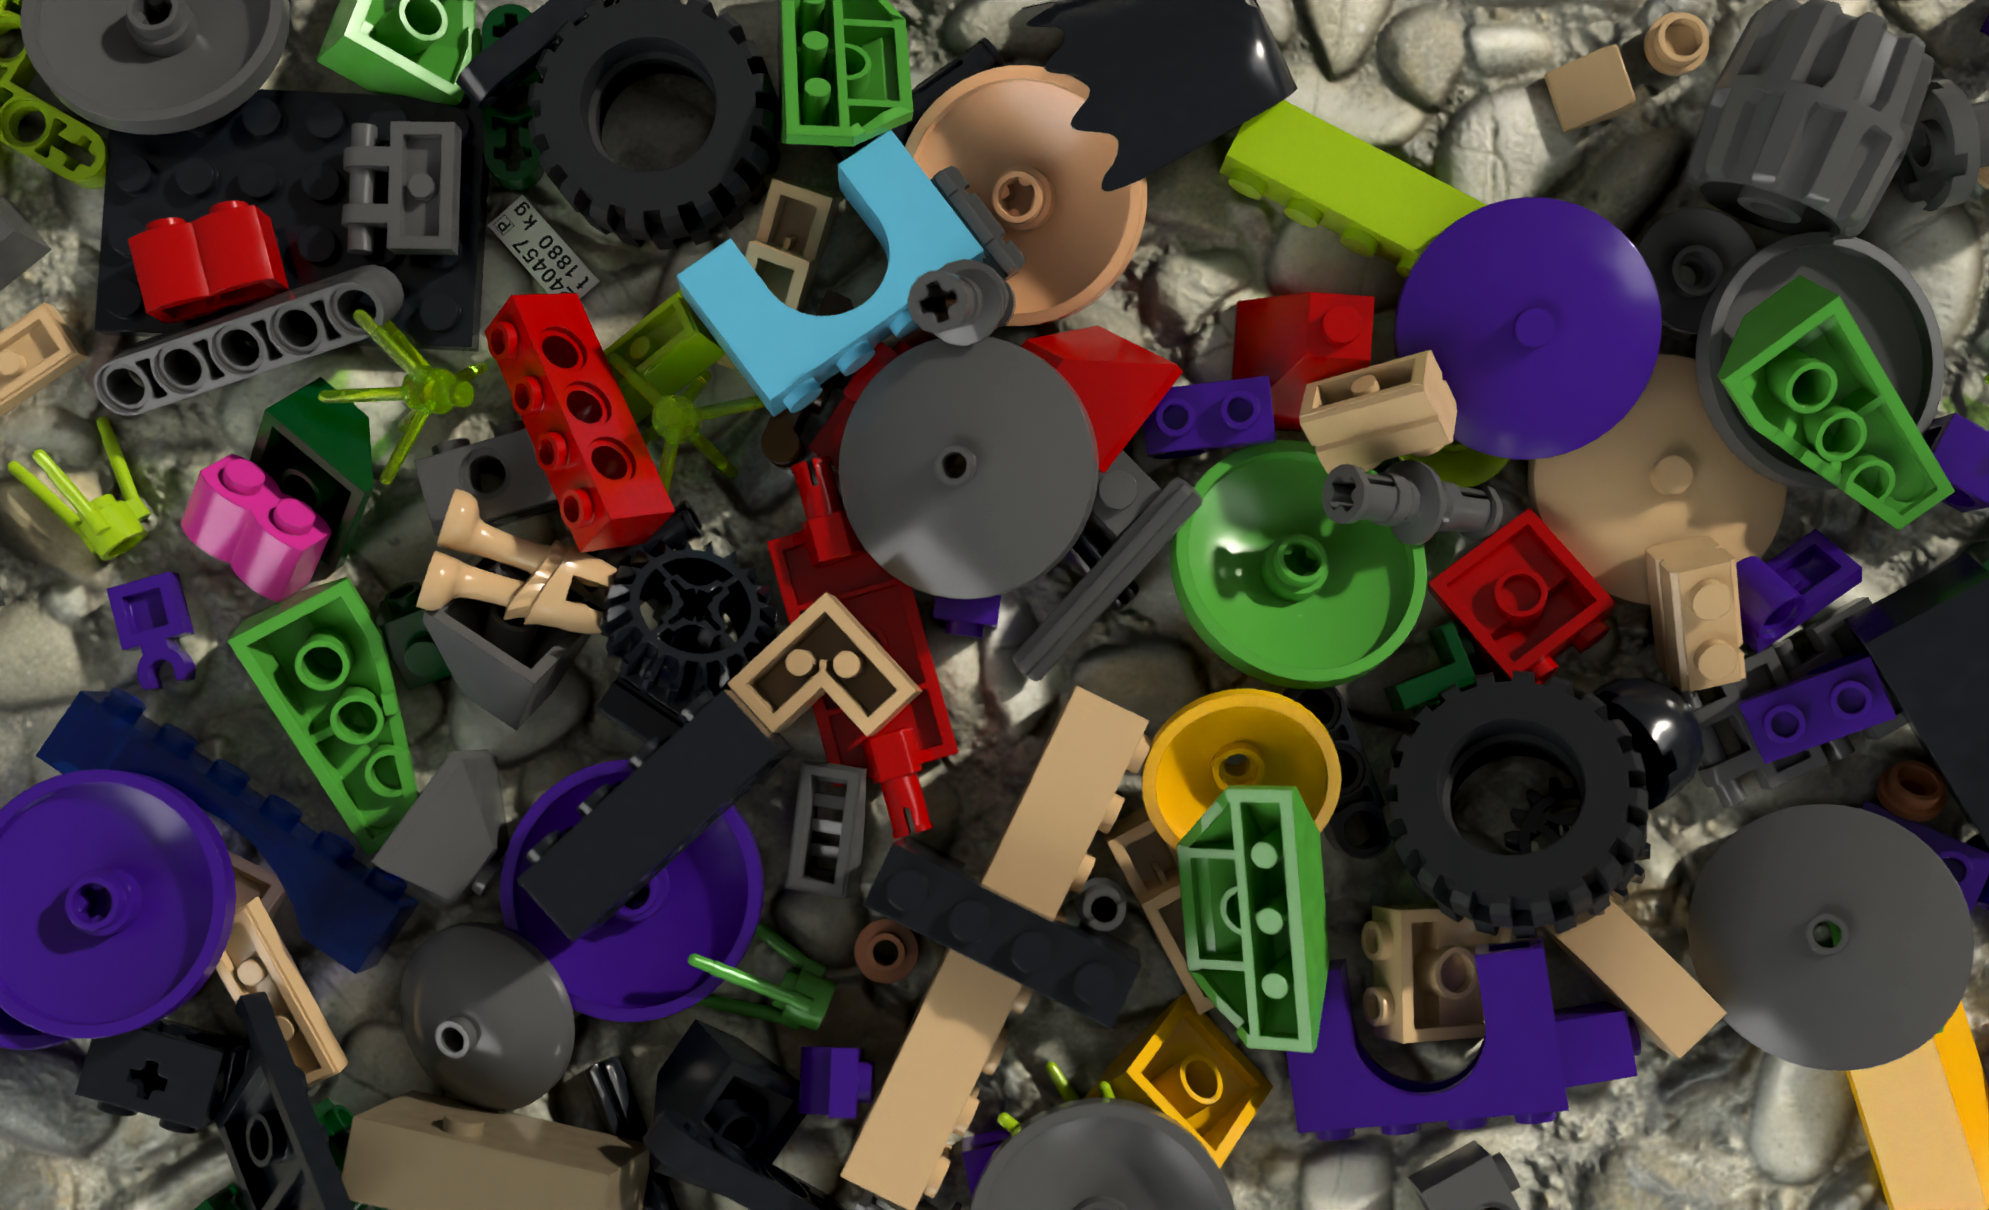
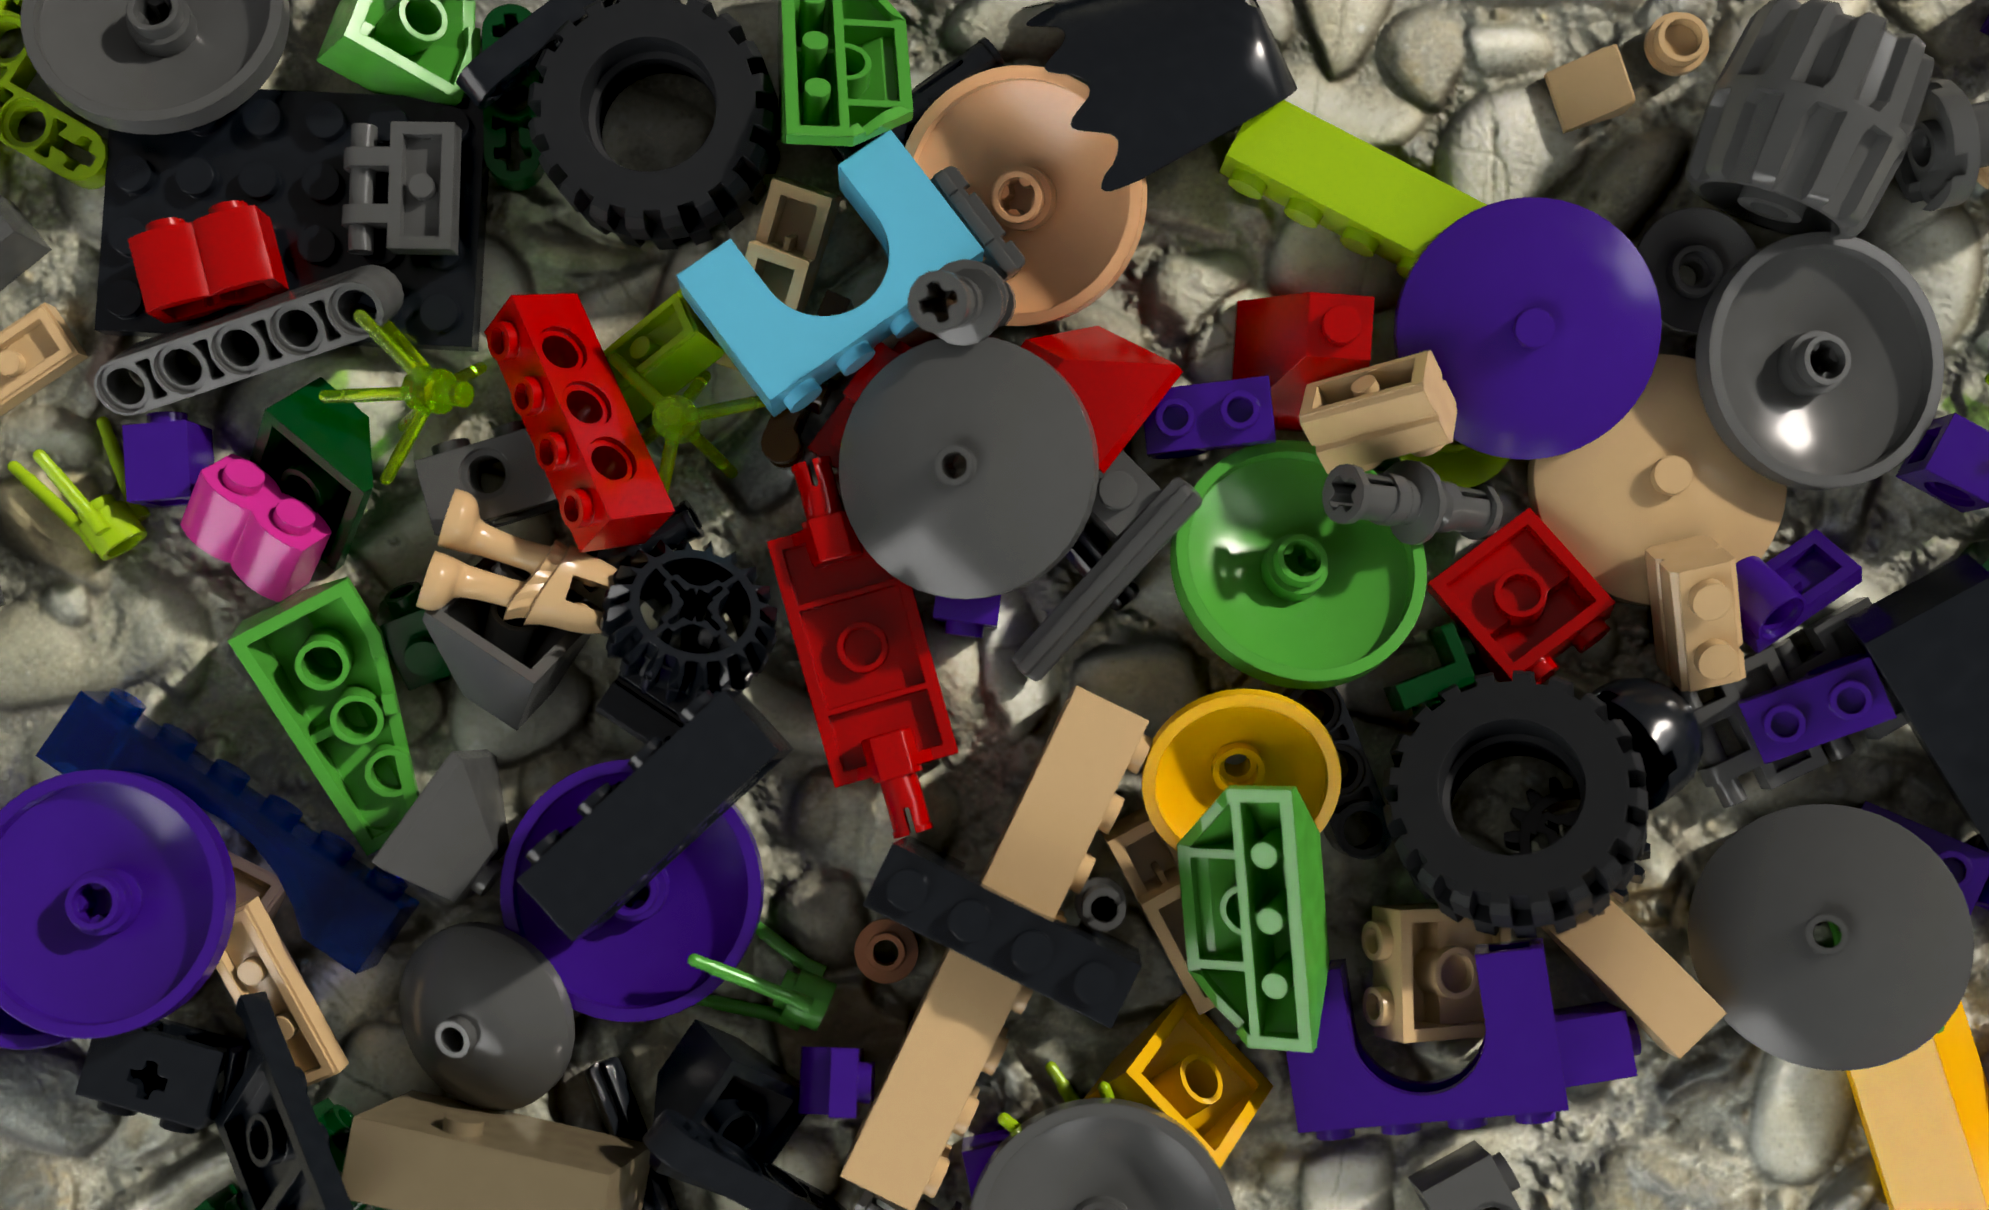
(151, 618): dark purple plate -> none
(165, 459): none -> dark purple brick
(542, 250): white sticker -> none
(802, 868): dark grey slope -> none
(821, 655): tan brick -> none
(1824, 398): bright green wedge -> none
(1912, 791): nougat plate -> none

